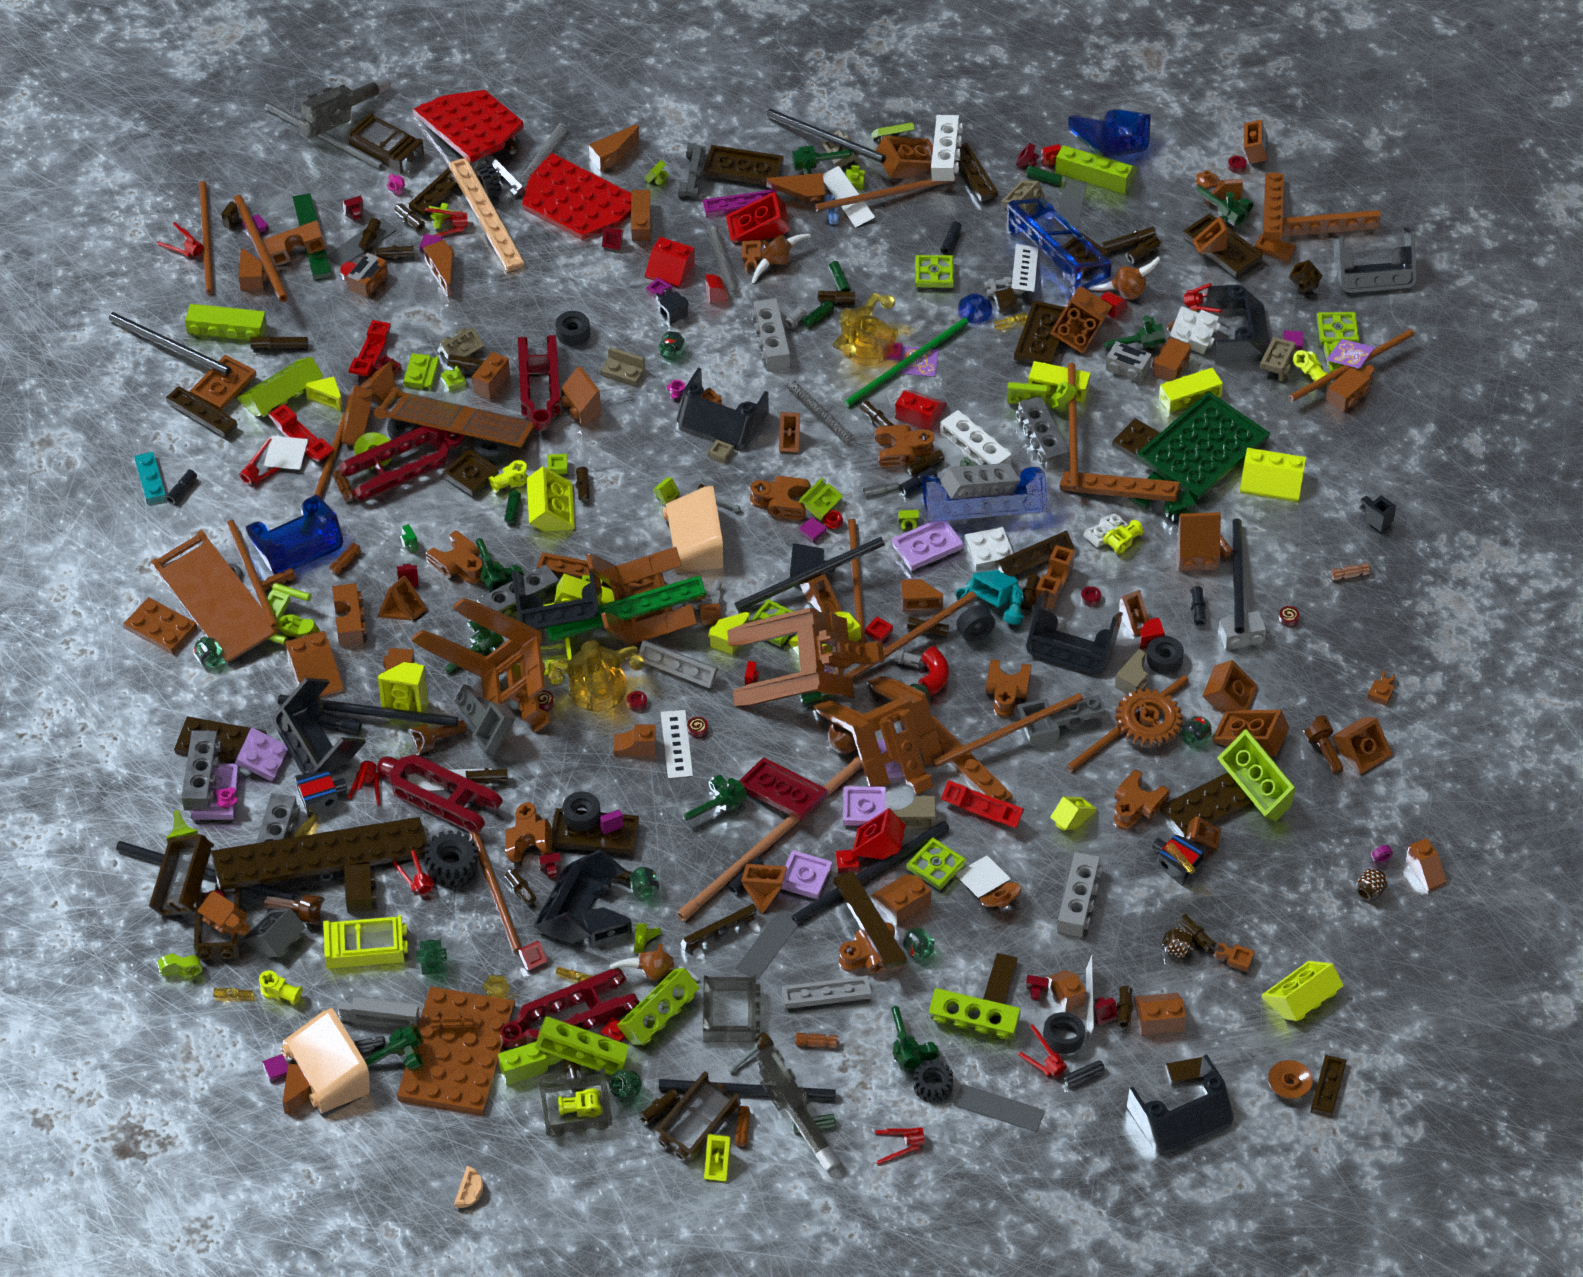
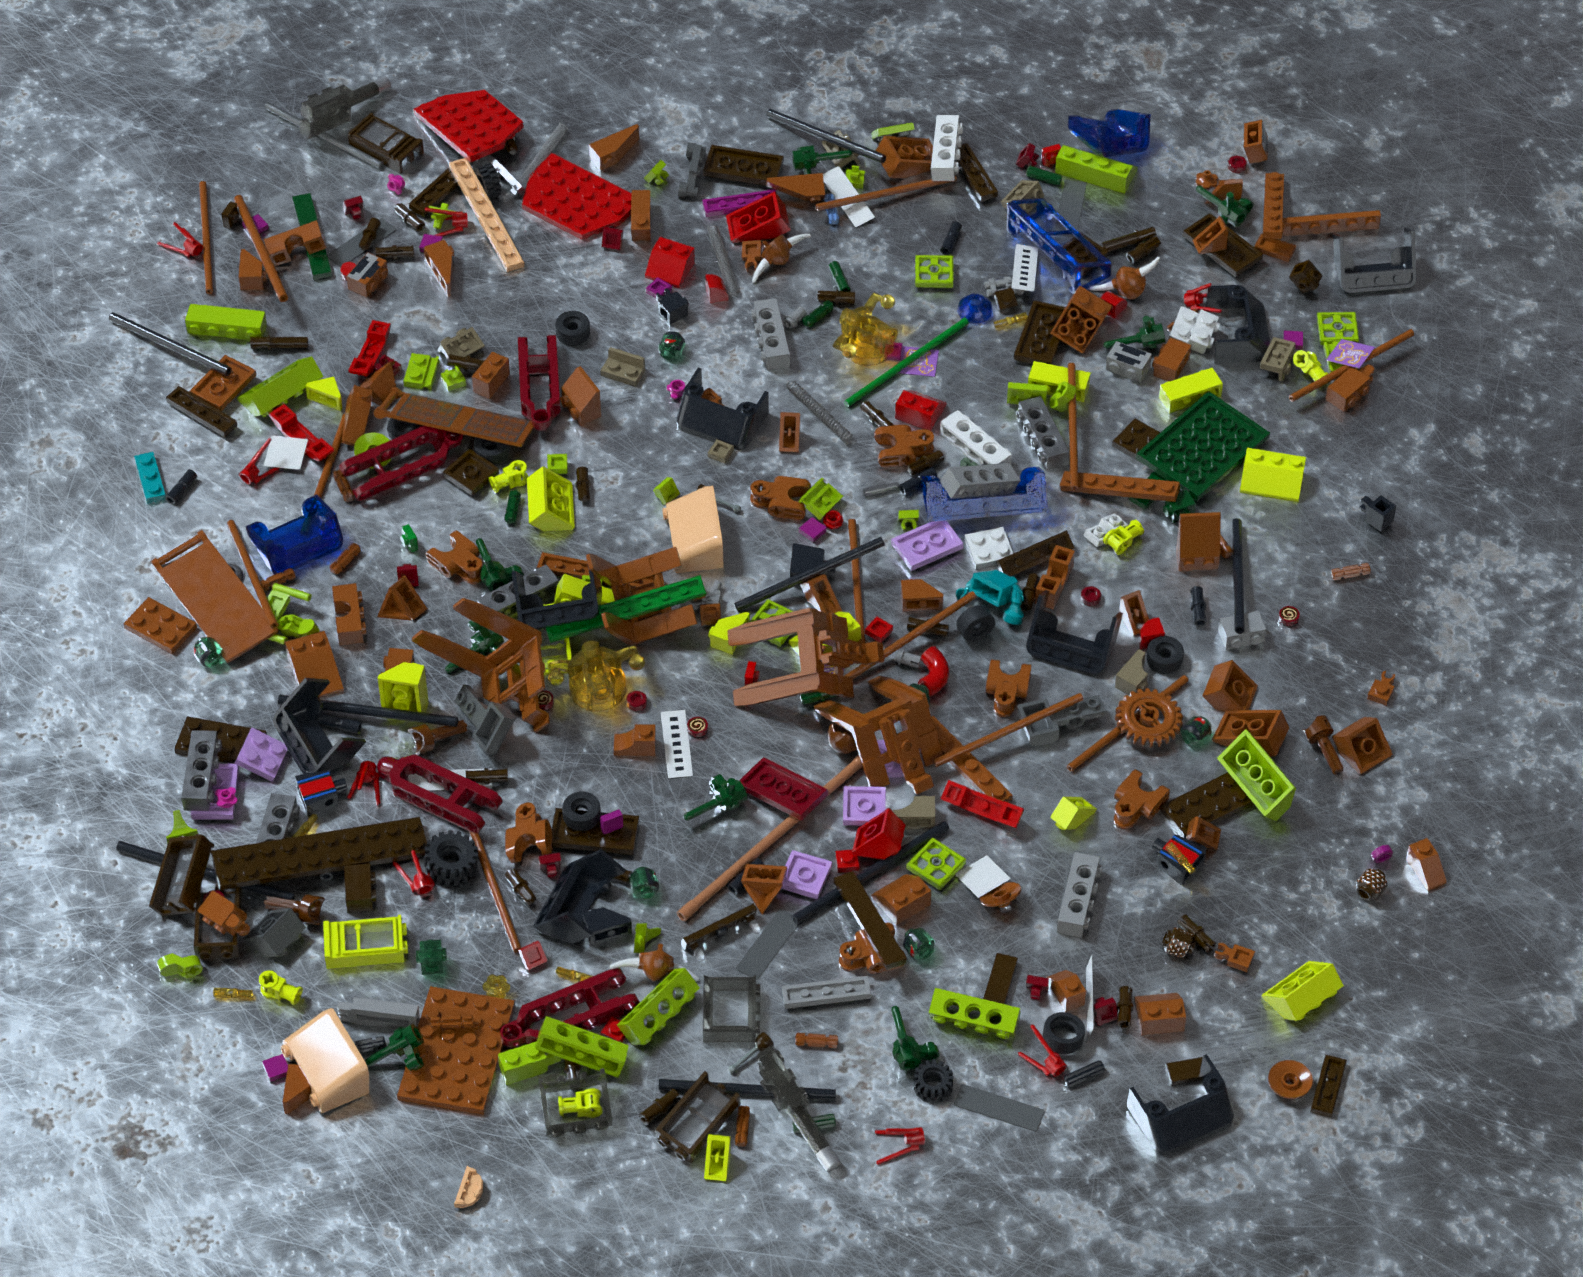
(625, 1084): clear green head -> none
(678, 664): light grey plate -> none

